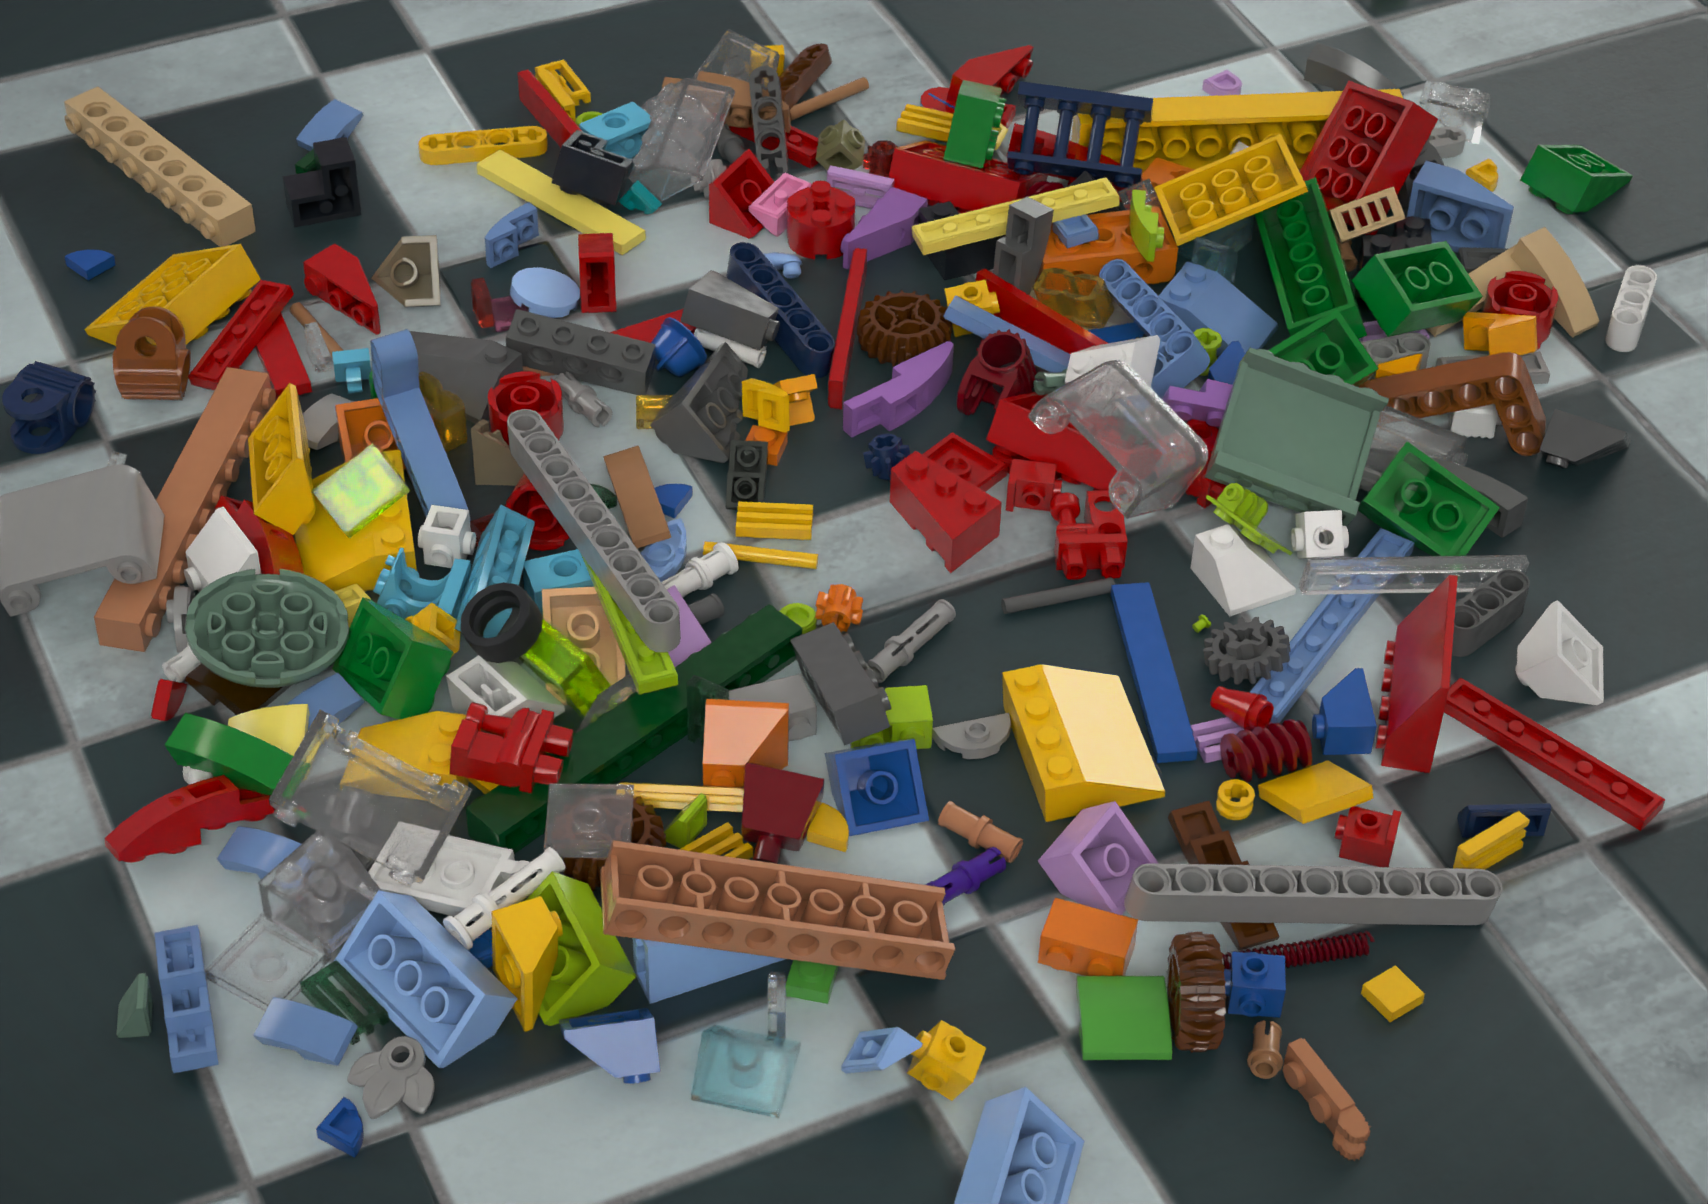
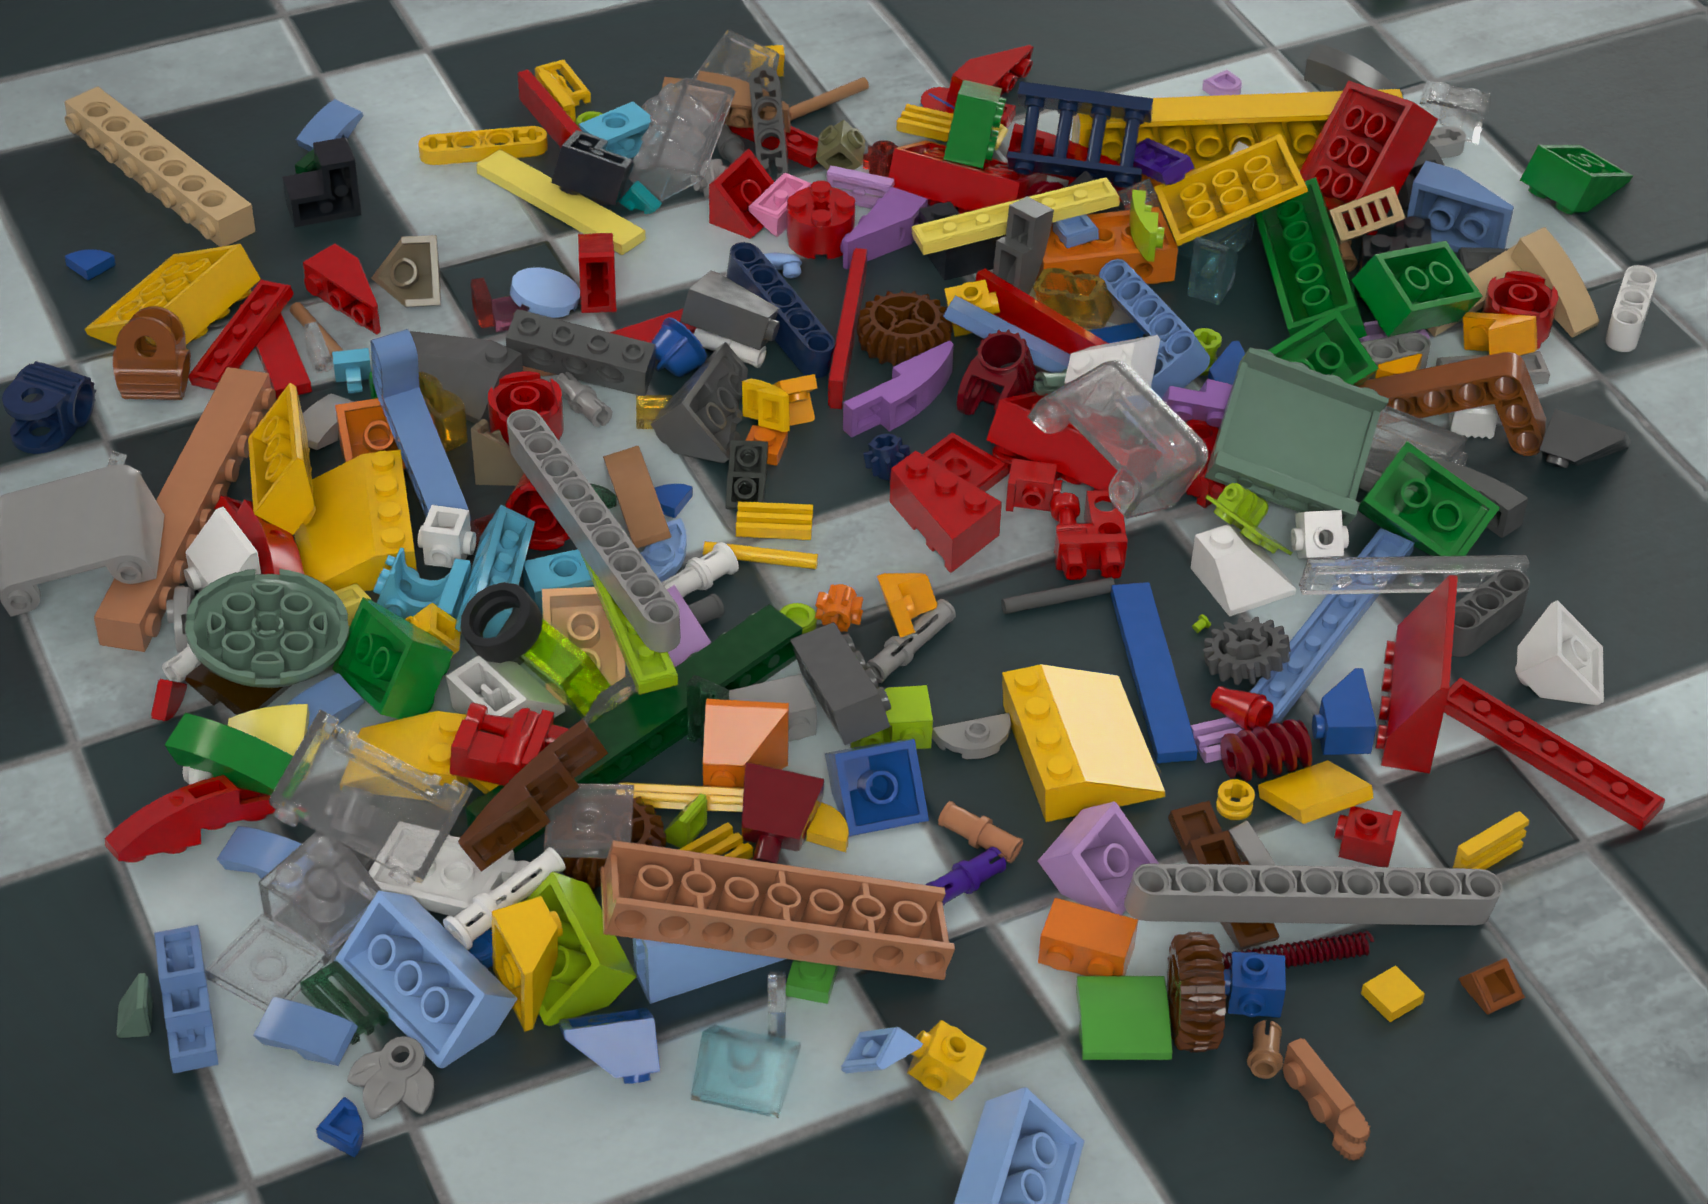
(361, 490): clear neon green slope -> none
(509, 232): medium blue slope -> none
(536, 788): none -> reddish brown slope
(804, 72): reddish brown beam -> none
(906, 598): none -> light orange slope
(1161, 162): none -> dark purple plate
(1210, 301): medium blue slope -> none
(1249, 845): none -> light grey beam
(1477, 818): dark blue slope -> none
(1485, 174): yellow tile -> none
(1493, 986): none -> dark orange slope

